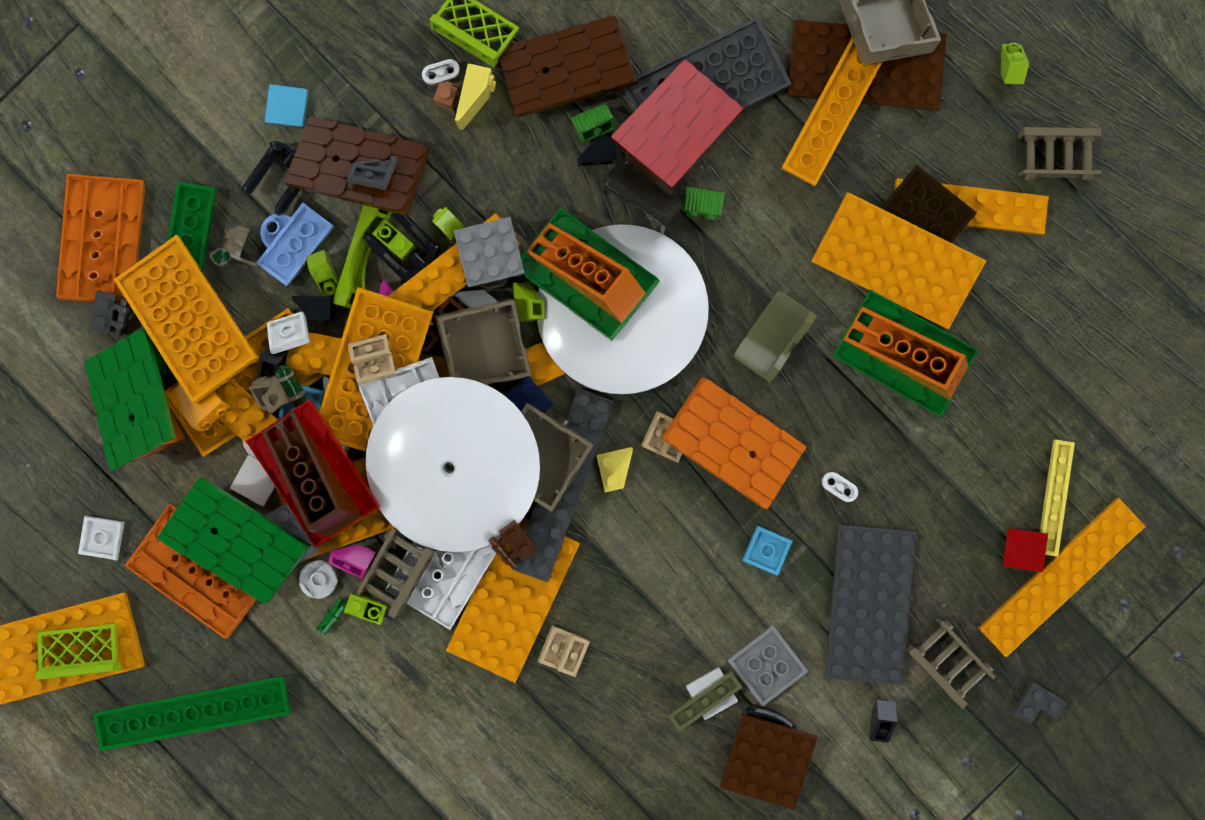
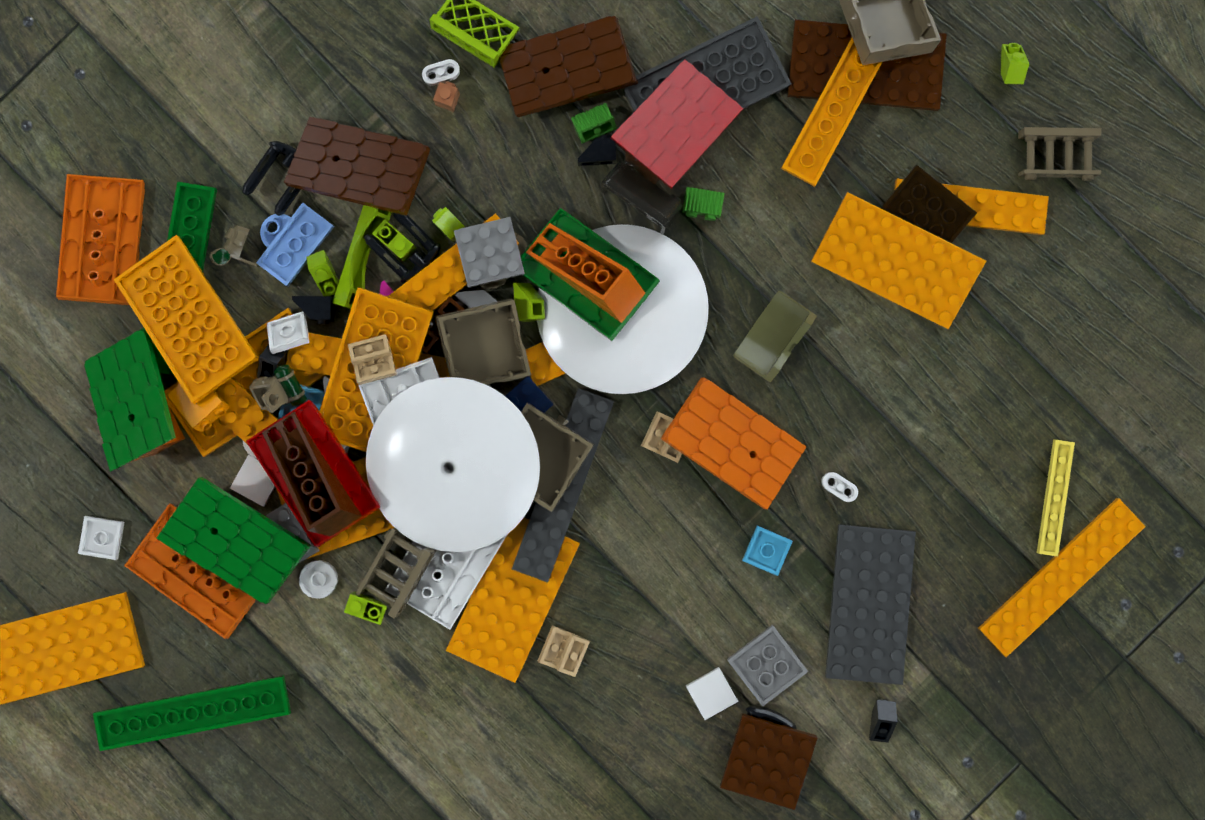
(82, 668): lime fence -> none
(104, 313): dark grey plate -> none
(286, 106): medium azure tile -> none
(332, 616): green pin -> none
(353, 559): dark pink slope -> none
(372, 173): dark grey wing -> none
(475, 93): light yellow slope -> none
(517, 539): reddish brown plate -> none
(614, 468): light yellow wing -> none
(704, 701): olive plate -> none
(905, 353): piece -> none
(945, 680): dark tan fence -> none
(1025, 550): red tile -> none
(1036, 699): dark grey plate -> none

